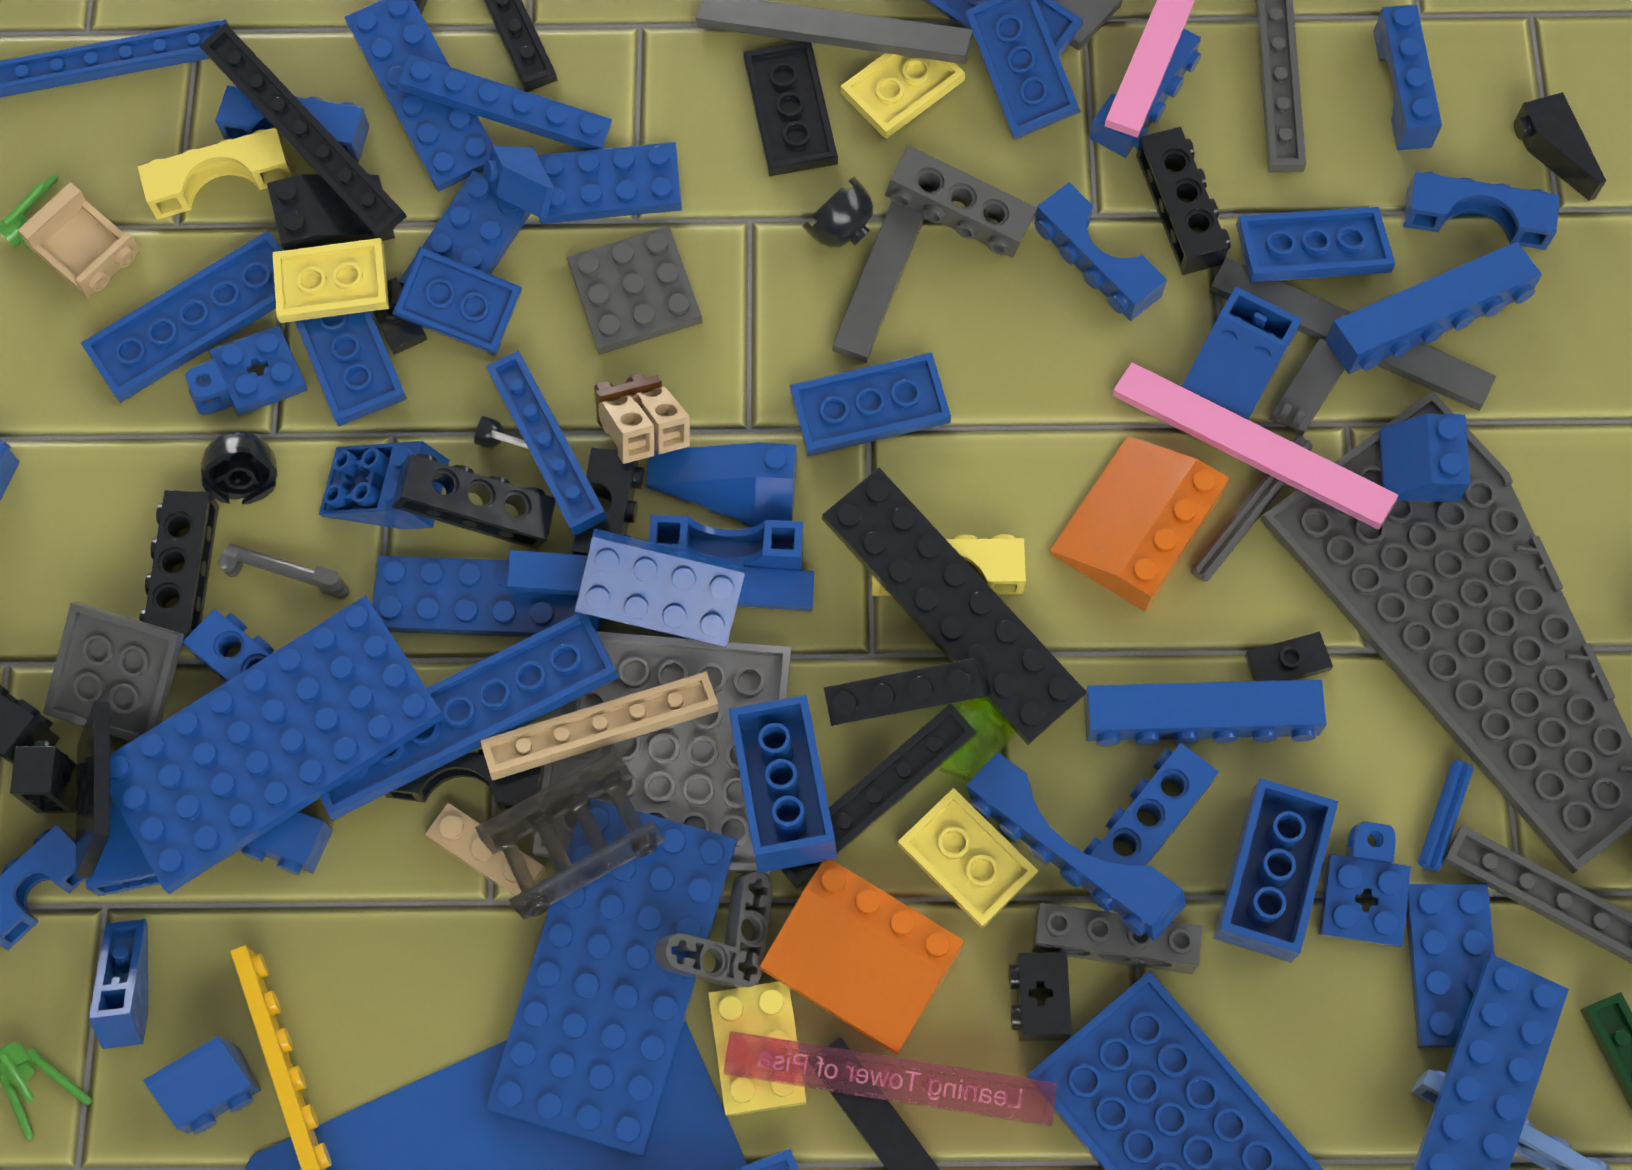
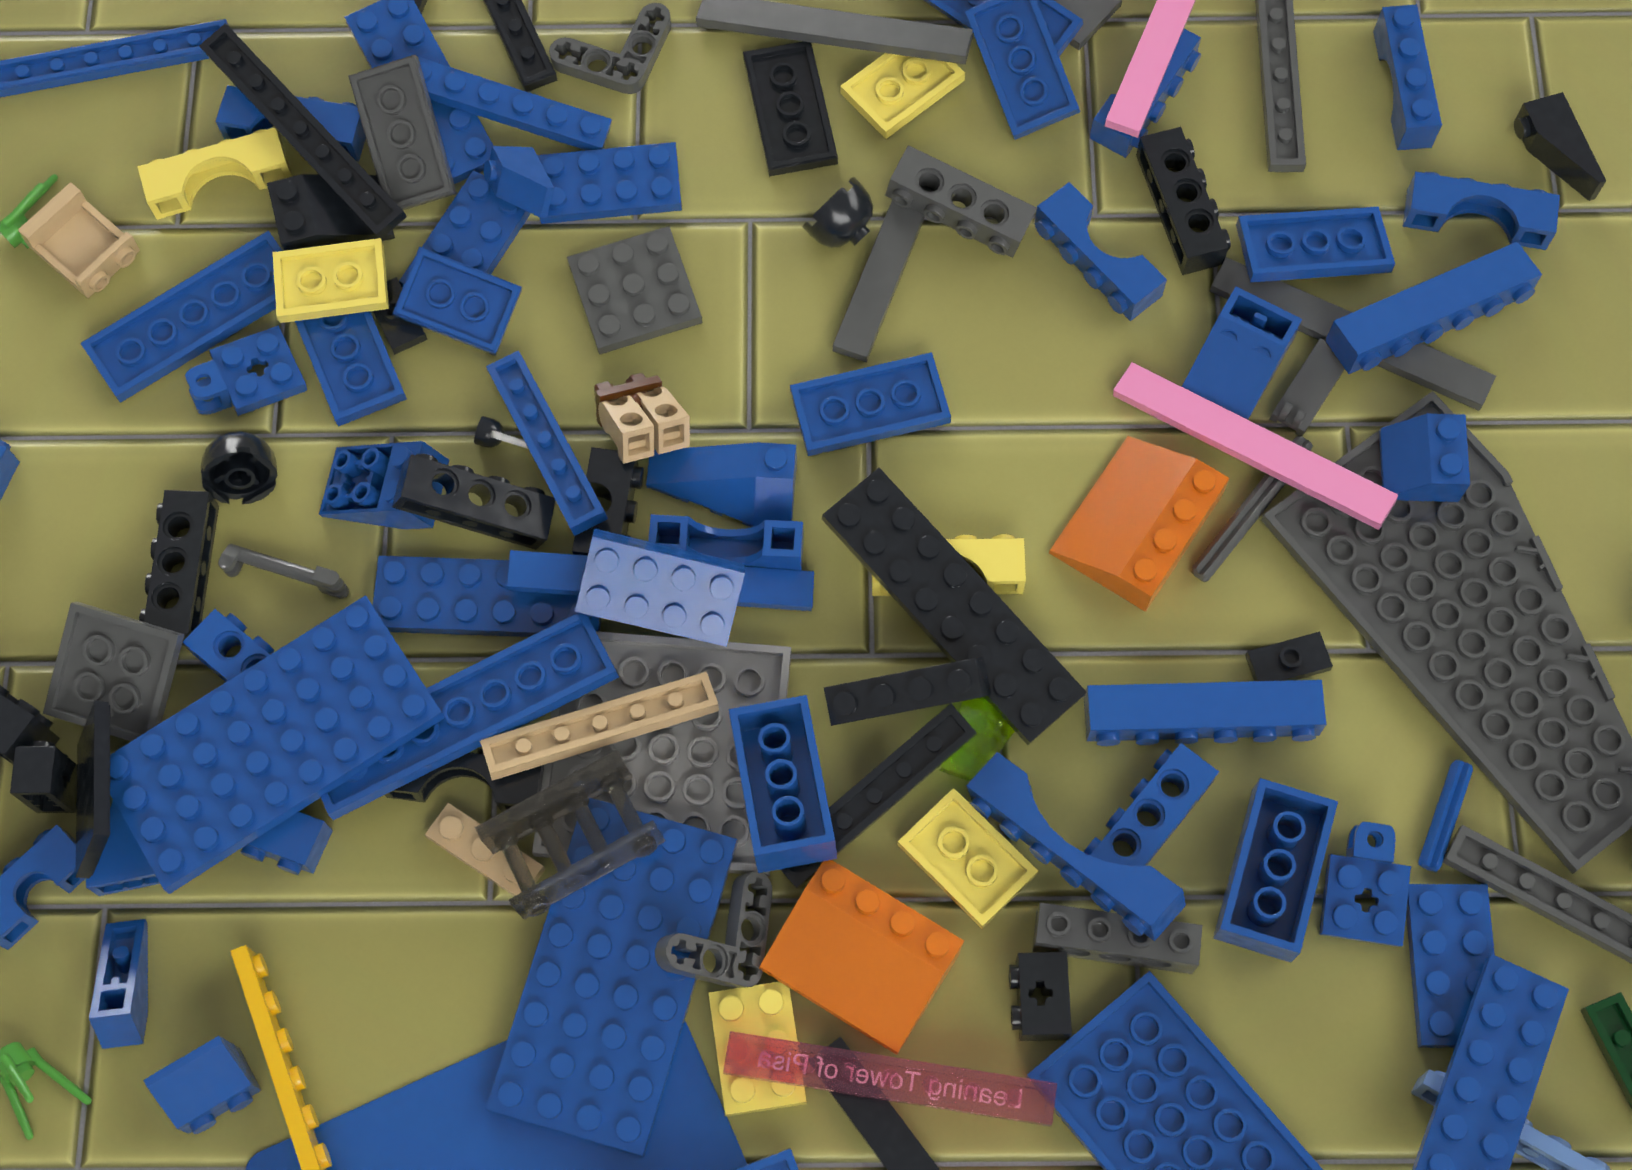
(402, 133): none -> dark grey tile
(626, 61): none -> dark grey beam

